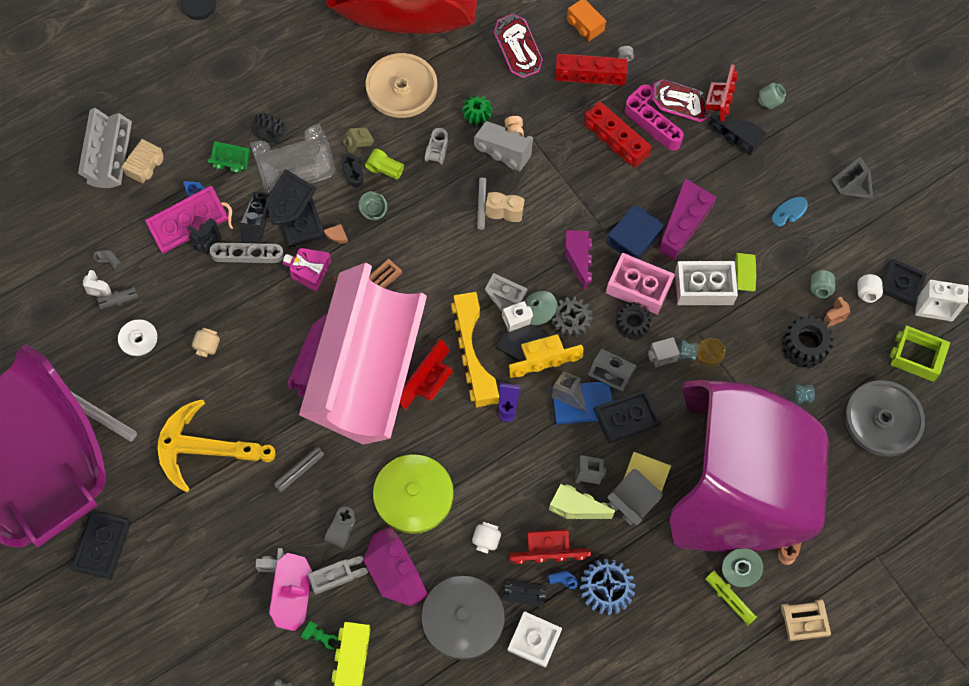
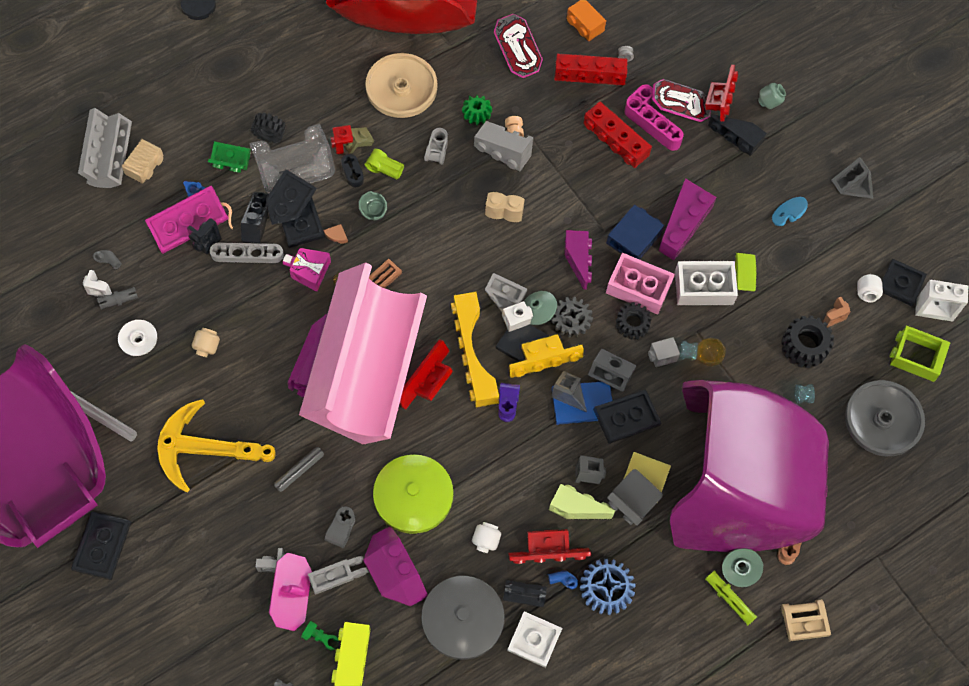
(341, 136): none -> red bracket
(481, 203): light grey bar -> none
(822, 284): sand green head -> none

